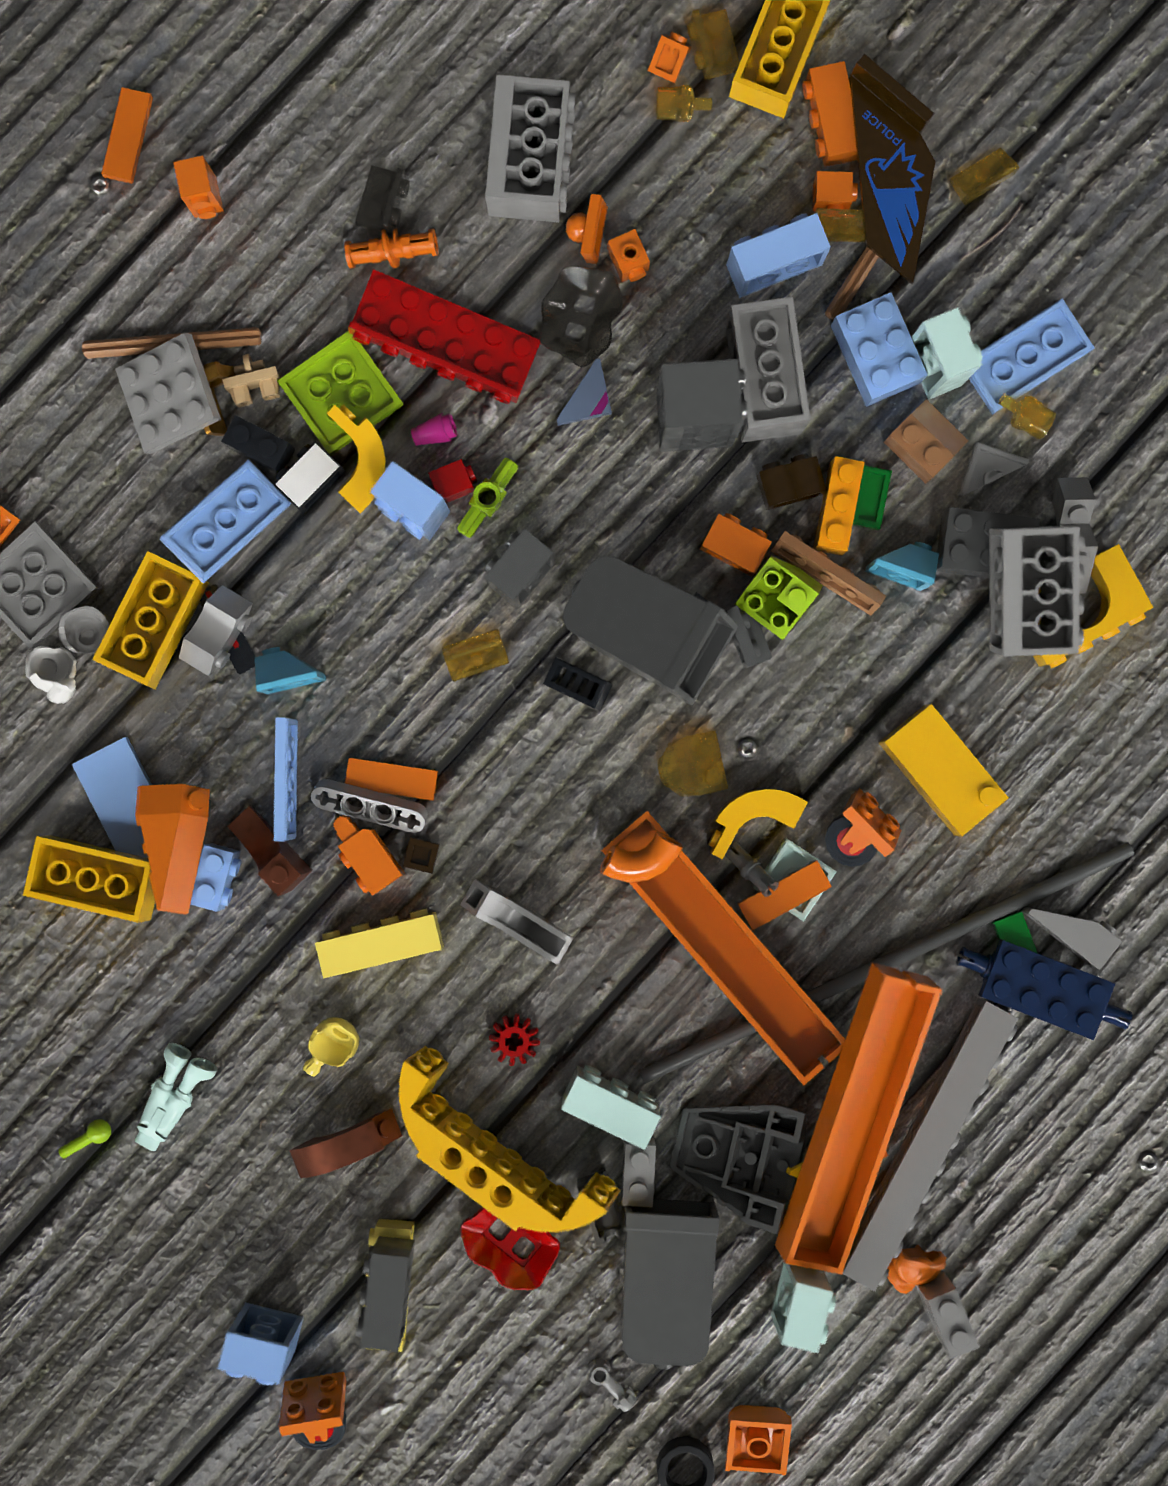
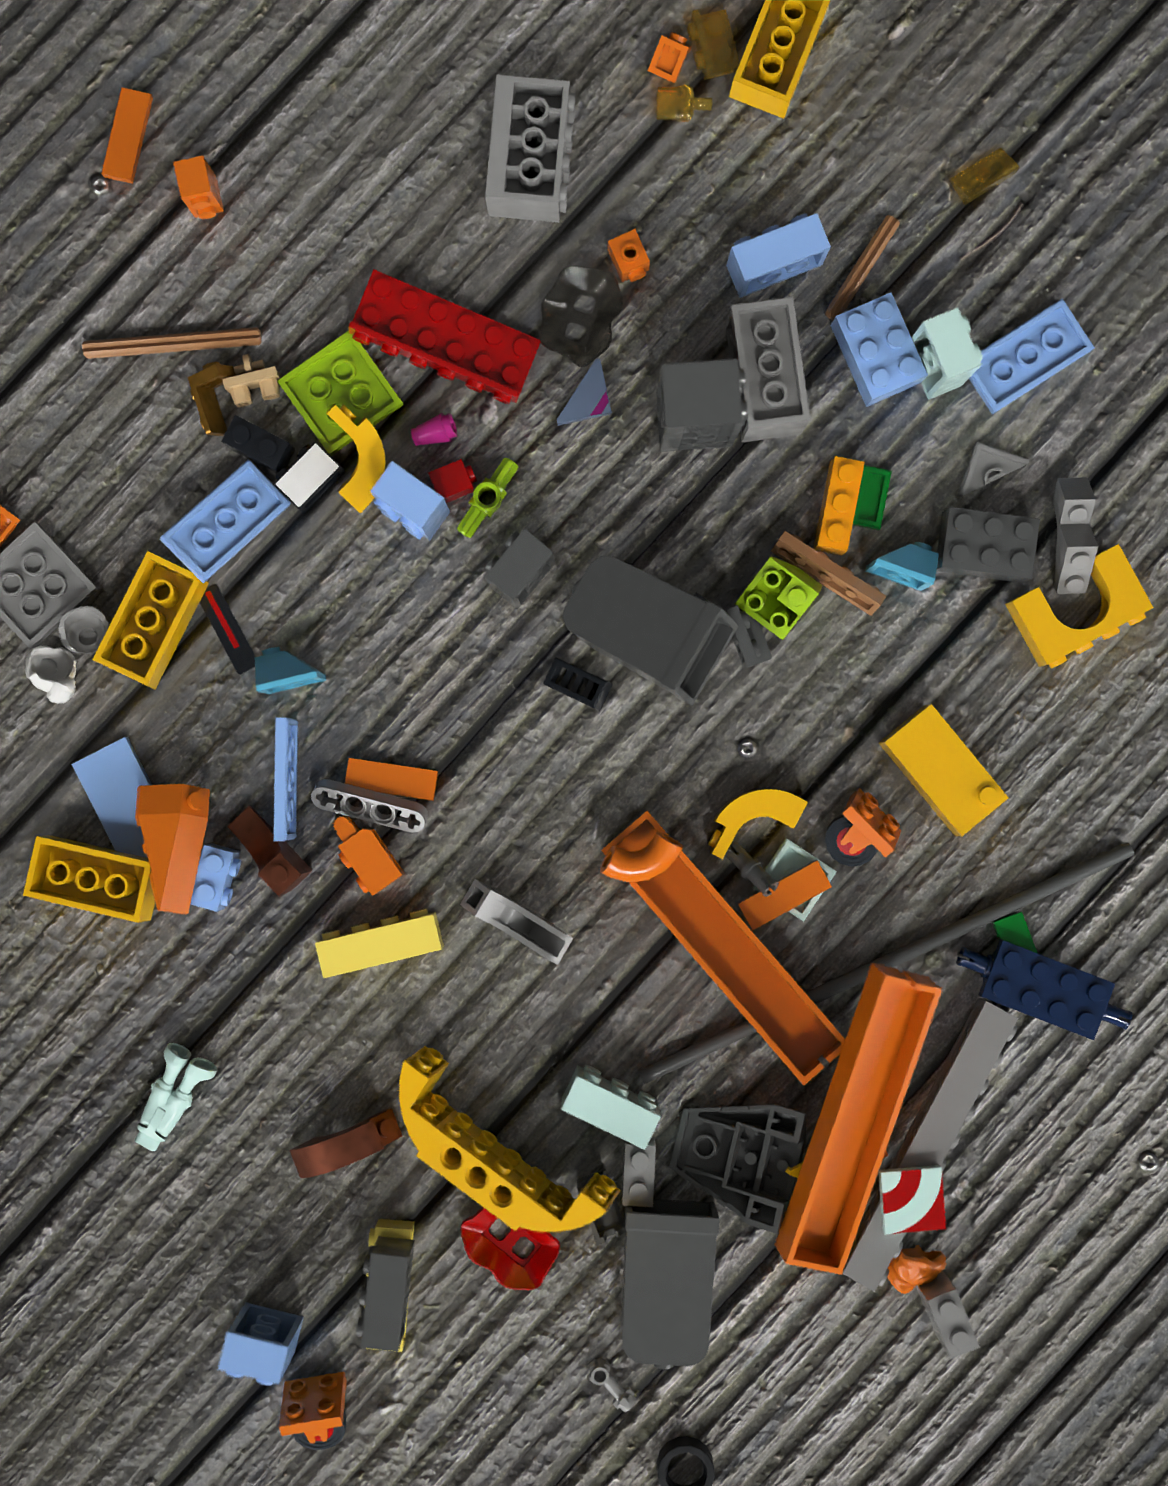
(97, 1132): lime bar -> none
(168, 393): light grey plate -> none
(216, 631): light grey brick -> none
(331, 1044): light yellow hair -> none
(382, 199): clear smoke bracket -> none
(391, 248): orange piece -> none
(421, 855): dark brown plate -> none
(475, 655): clear yellow slope -> none
(522, 1046): red gear -> none
(589, 228): orange tile -> none
(693, 765): clear yellow slope -> none
(736, 544): orange brick -> none
(758, 1439): orange slope -> none
(791, 482): dark brown brick -> none
(802, 1307): light aqua brick -> none
(831, 113): orange brick -> none
(834, 190): orange brick -> none
(842, 224): clear yellow slope -> none
(892, 165): dark brown piece -> none
(912, 1199): none -> tile
(926, 441): medium nougat slope -> none
(1015, 586): light grey brick -> none
(1029, 415): clear yellow piece -> none
(1085, 938): light grey slope -> none

